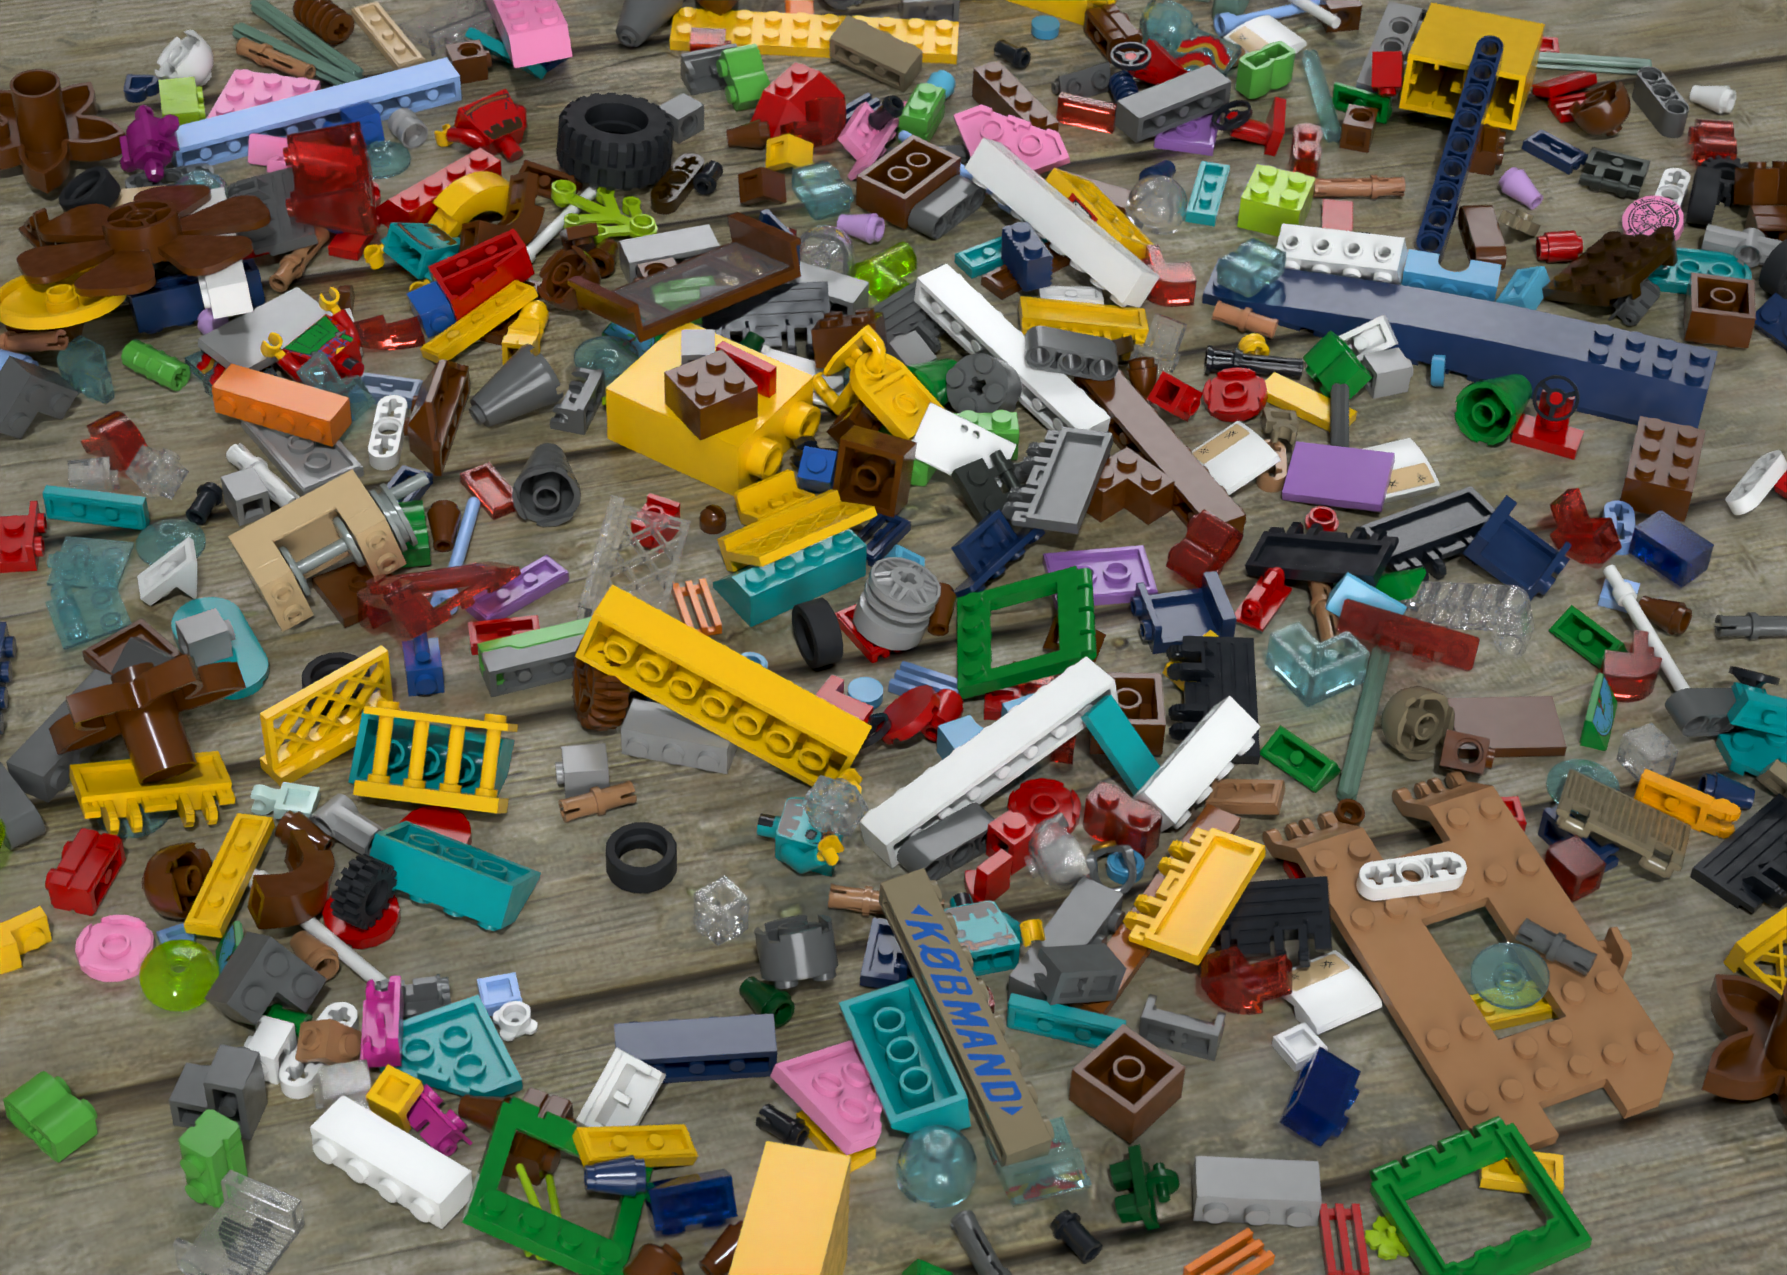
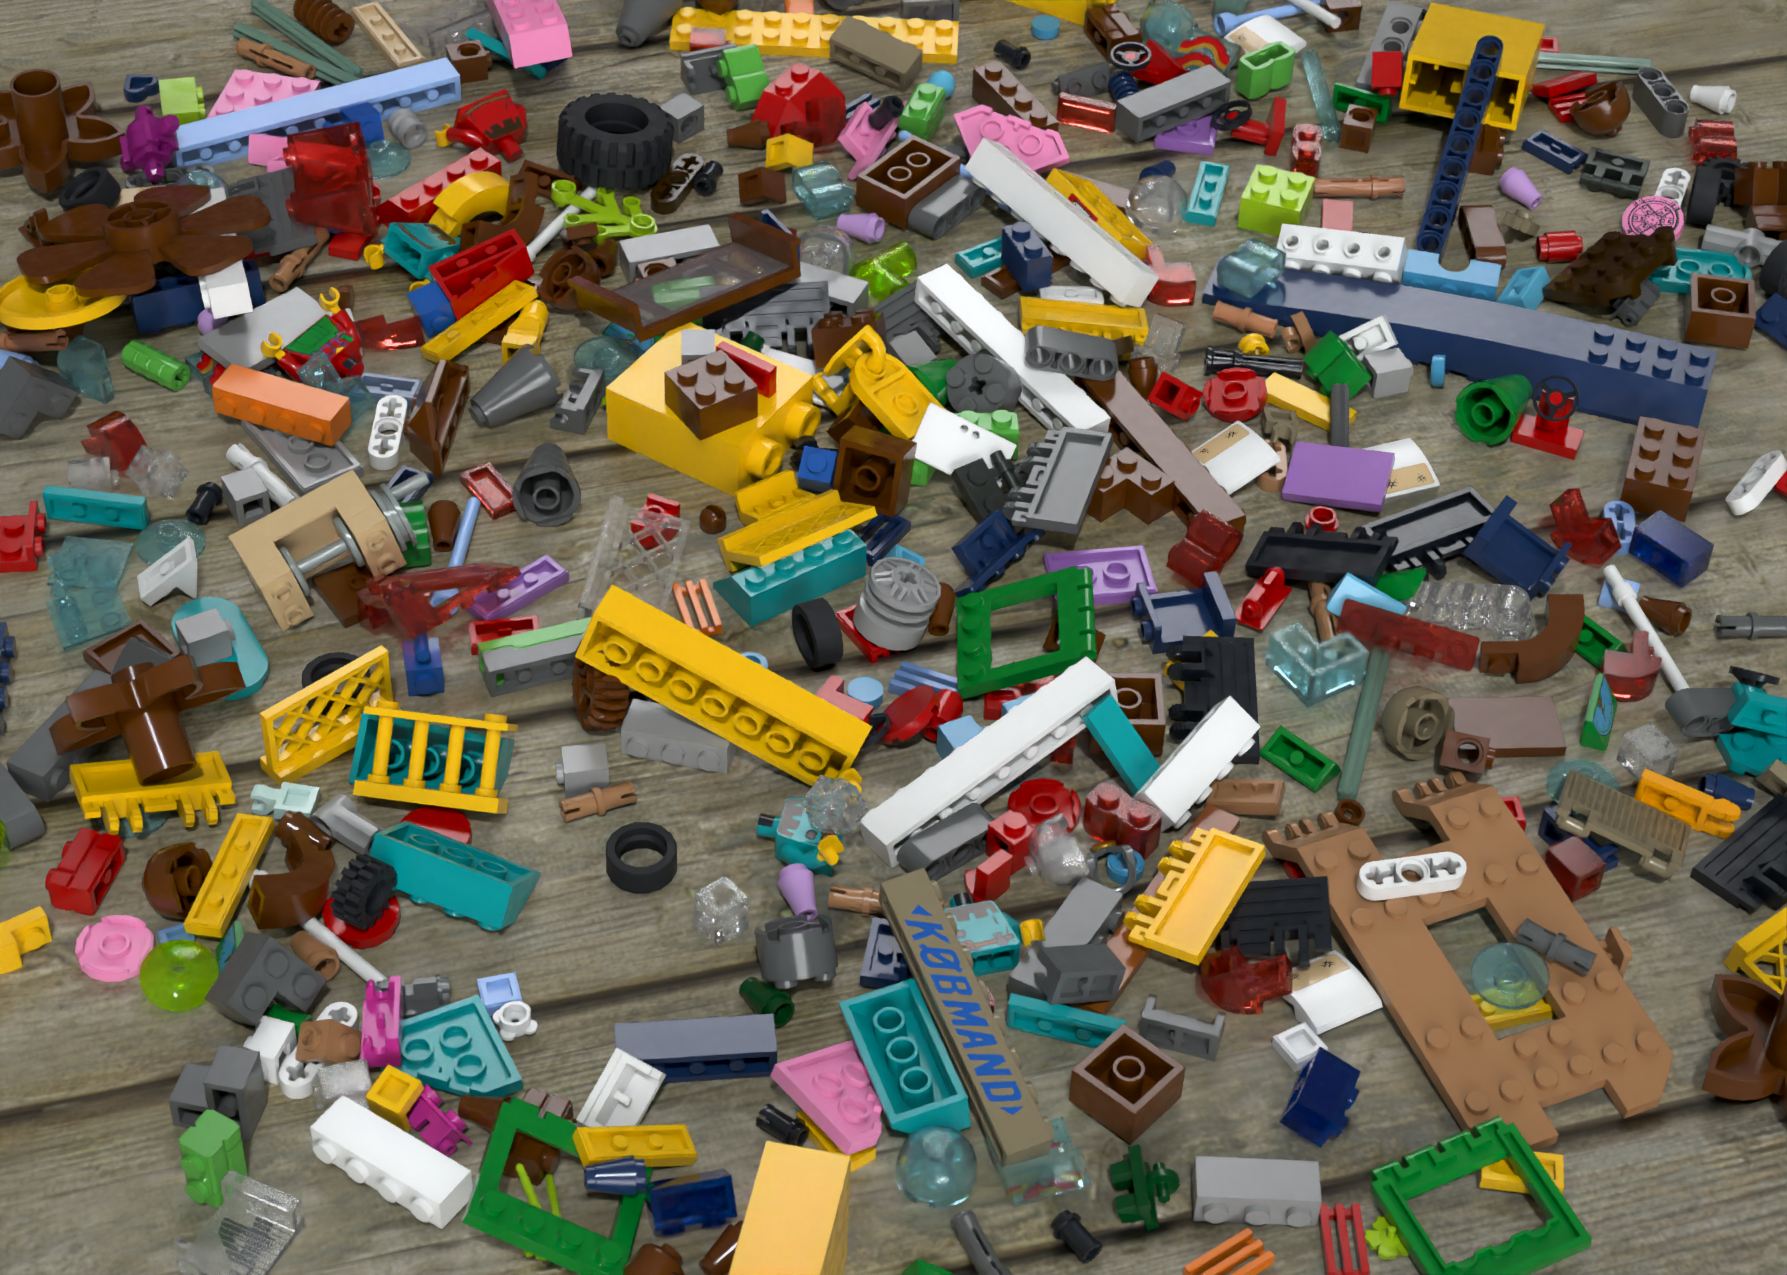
(51, 1115): bright green brick -> none
(186, 59): white cylinder -> none
(798, 889): none -> lavender cone
(1299, 335): none -> medium nougat tile
(1544, 653): none -> reddish brown arch

